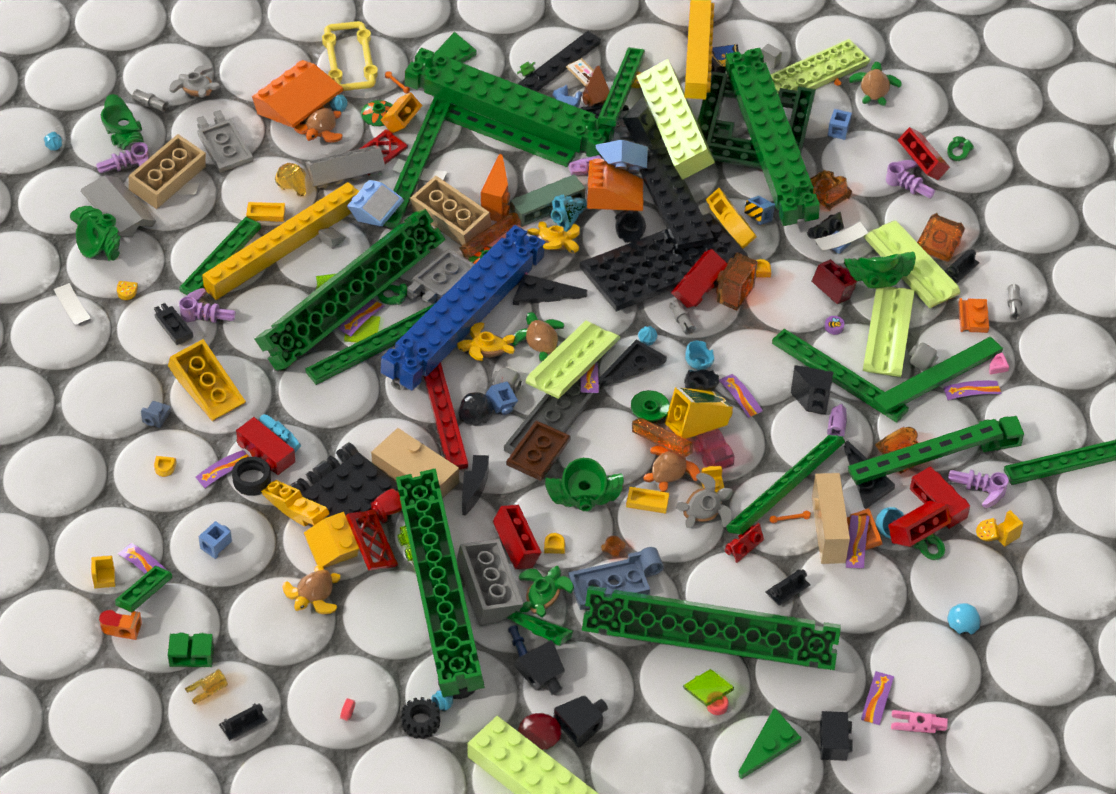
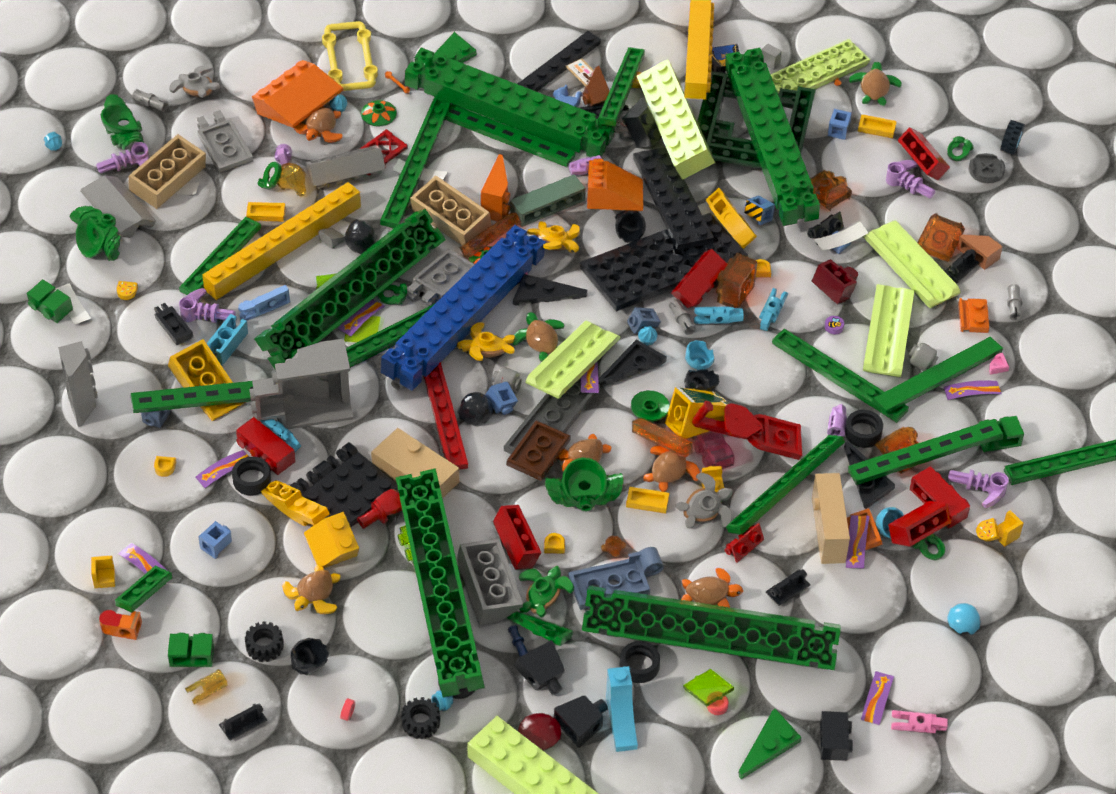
(51, 305): none -> green piece
(79, 380): none -> light grey slope
(191, 397): none -> green tile
(227, 338): none -> medium azure piece
(264, 182): none -> green piece
(264, 303): none -> light blue hinge
(264, 631): none -> black tyre
(283, 153): none -> lavender hinge
(306, 388): none -> light grey panel
(308, 655): none -> black hair
(360, 236): none -> black hair
(367, 551): red window -> none
(374, 203): slope -> none
(401, 112): light orange brick -> none
(474, 482): black slope -> none
(526, 68): bright green plate -> none
(567, 210): medium azure rock -> none
(586, 448): none -> medium nougat animal
(621, 708): none -> medium azure arch
(624, 154): light blue slope -> none
(639, 648): none -> black tyre
(642, 317): none -> sand blue bracket
(711, 589): none -> medium nougat animal
(718, 315): none -> medium azure hinge
(741, 394): medium lavender sticker -> none
(760, 430): none -> red plate
(772, 309): none -> medium azure hinge
(806, 515): orange hinge -> none
(812, 388): black slope -> none
(867, 417): none -> black tyre
(877, 126): none -> yellow tile
(881, 271): green piece -> none
(986, 168): none -> dark grey tile
(987, 250): none -> nougat slope
(1012, 137): none -> black wheel

